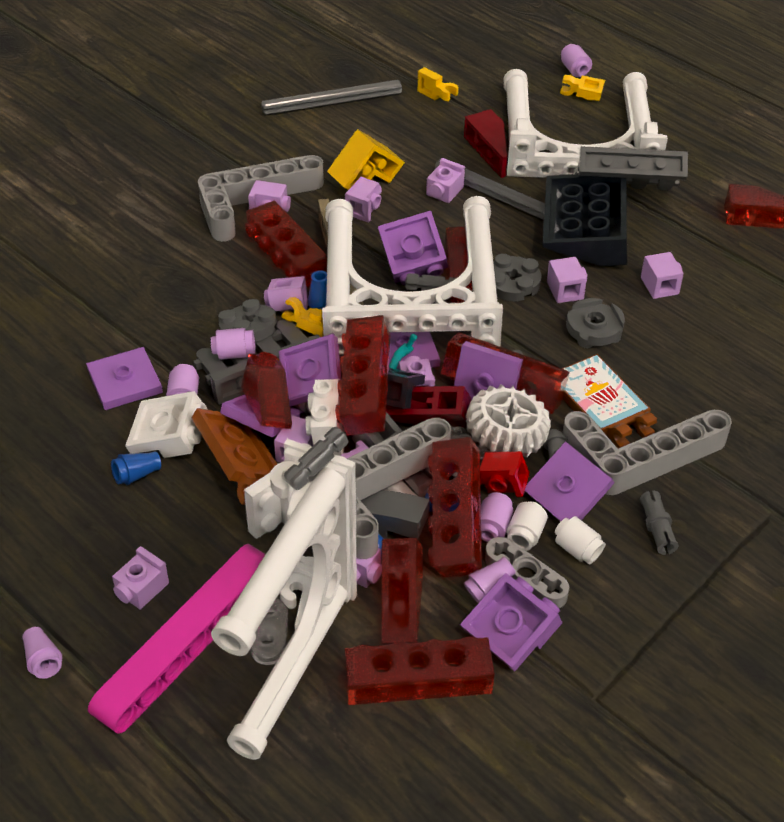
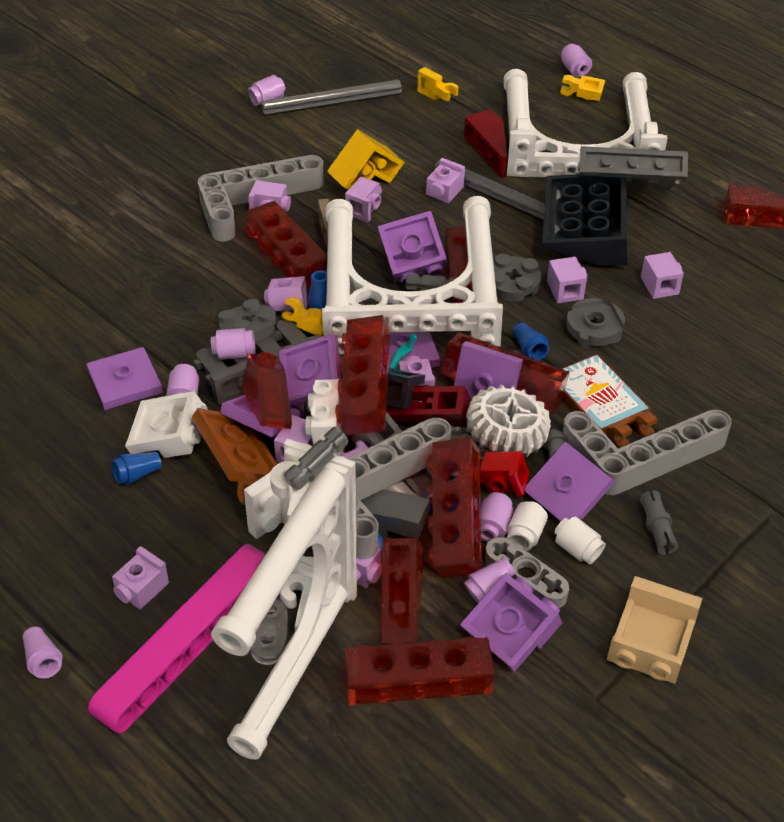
(266, 89): none -> lavender brick
(531, 342): none -> blue cone
(654, 630): none -> tan panel

